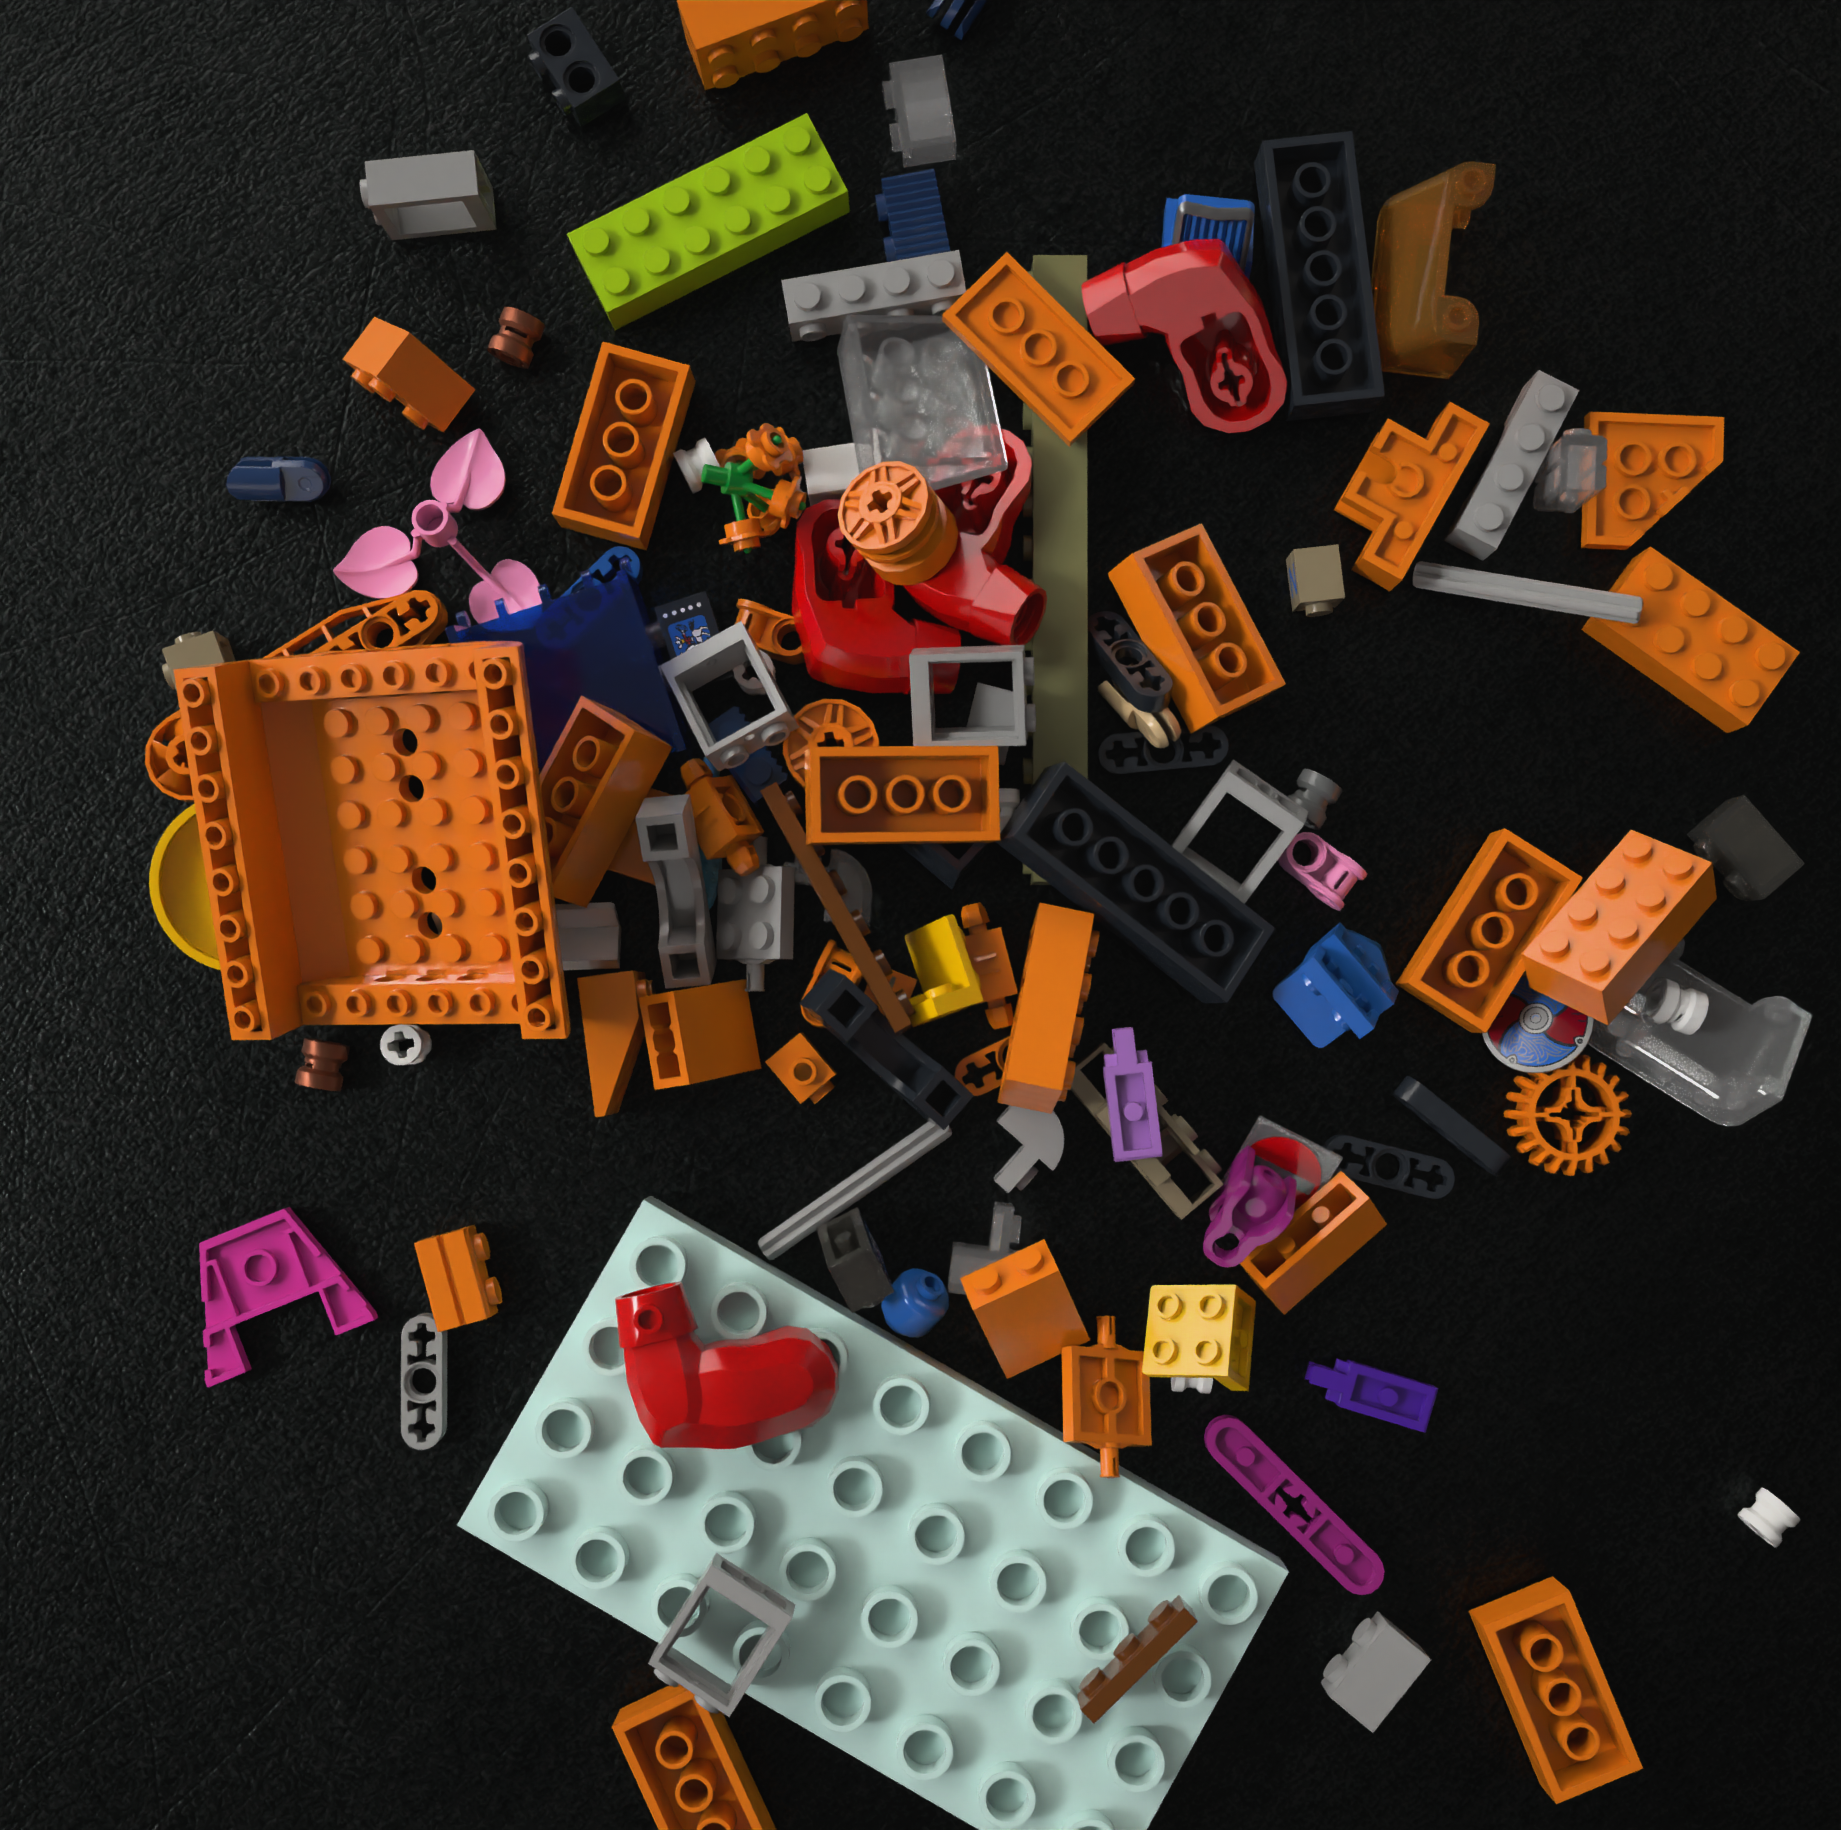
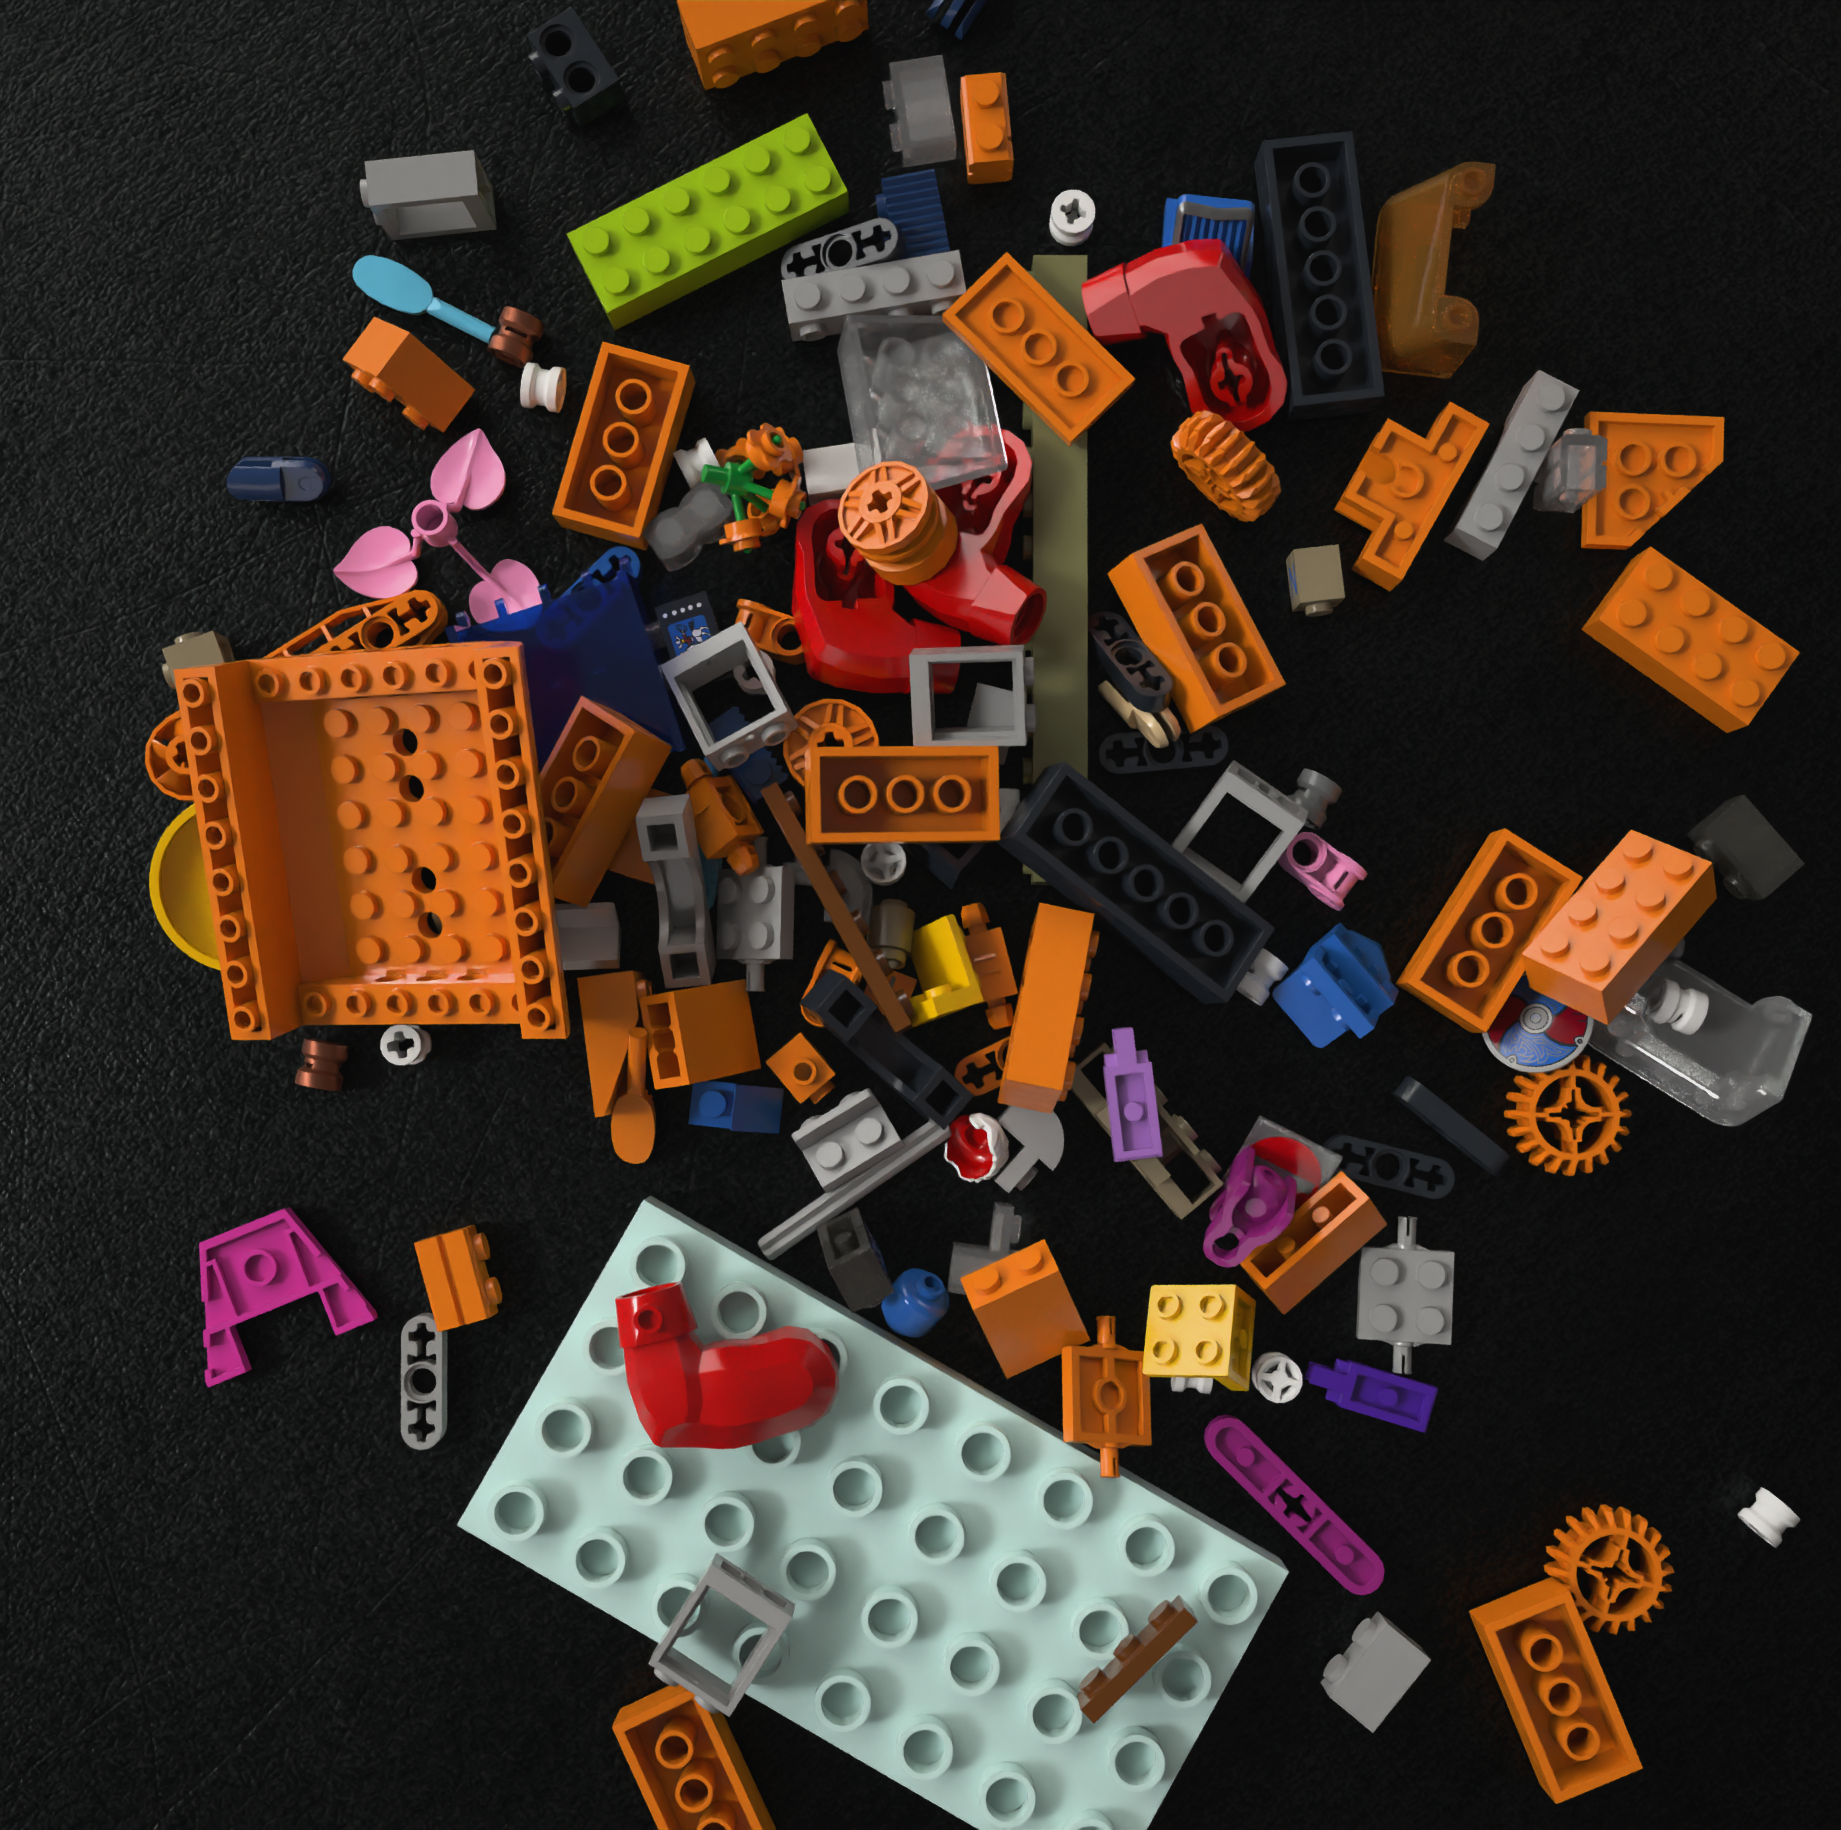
(409, 293): none -> medium azure piece
(543, 387): none -> white wheel
(634, 1112): none -> orange piece
(682, 531): none -> clear brick
(736, 1106): none -> blue slope
(823, 249): none -> black beam
(847, 1139): none -> light grey bracket
(880, 857): none -> white wheel
(892, 931): none -> dark tan brick
(976, 1147): none -> red hair
(986, 128): none -> orange brick
(1069, 228): none -> white wheel
(1225, 466): none -> orange gear
(1260, 977): none -> white wheel
(1286, 1379): none -> white wheel
(1405, 1295): none -> light grey plate
(1528, 592): light grey axle -> none
(1614, 1530): none -> orange gear

